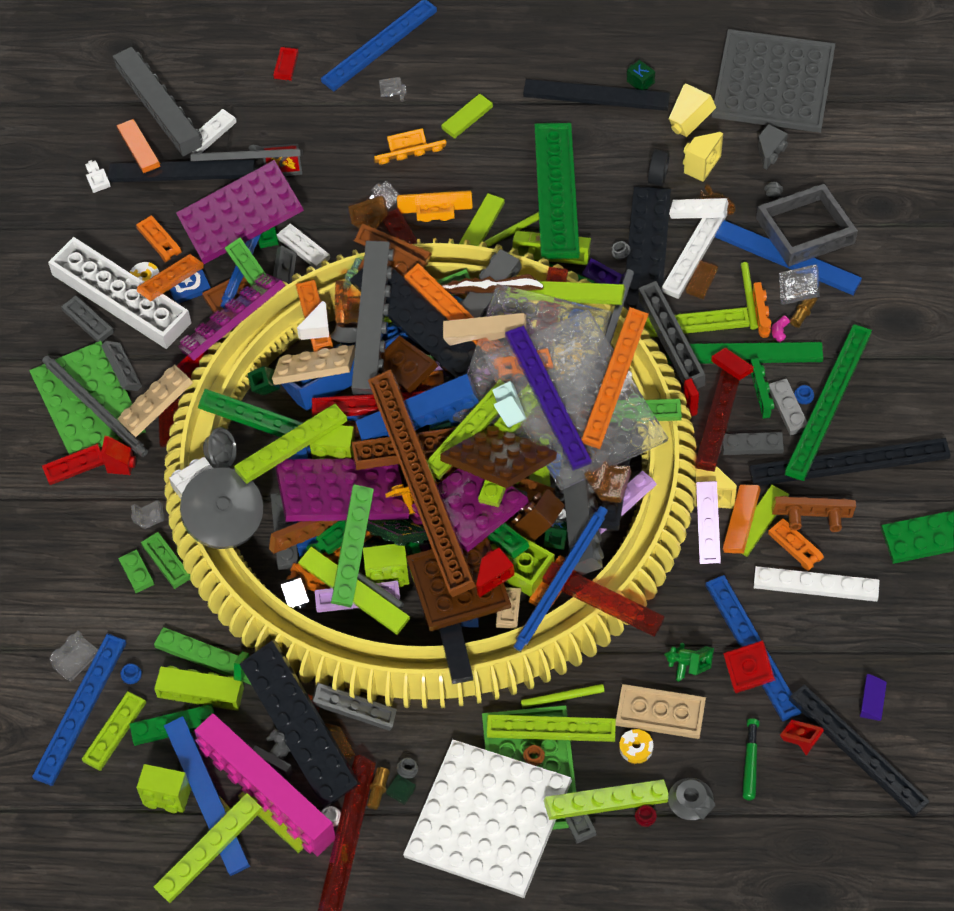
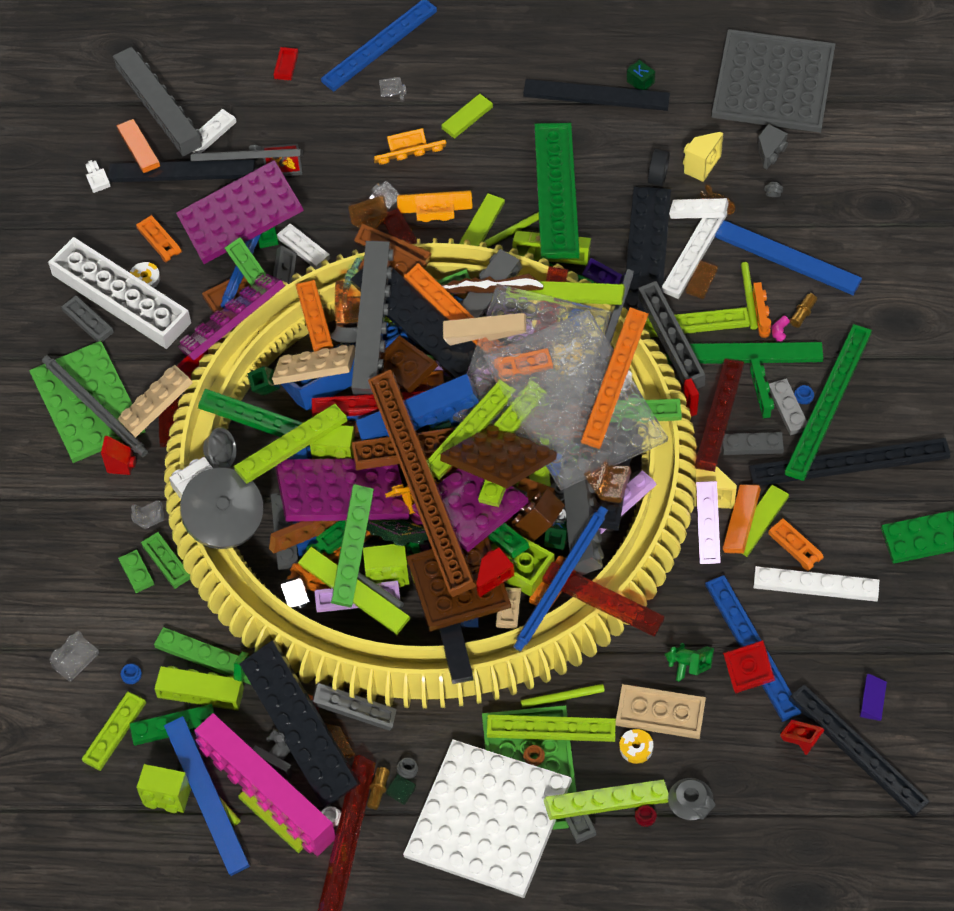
(73, 464): red plate -> none
(79, 710): blue tile -> none
(121, 366): dark grey plate -> none
(170, 277): orange tile -> none
(190, 287): blue tile -> none
(208, 848): lime plate -> none
(315, 324): white slope -> none
(508, 404): light aqua slope -> none
(548, 398): dark purple tile -> none
(620, 250): dark grey plate -> none
(690, 110): light yellow slope -> none
(732, 364): red tile -> none
(749, 782): green piece -> none
(799, 284): clear plate -> none
(815, 247): flat silver window -> none
(820, 507): dark orange plate -> none

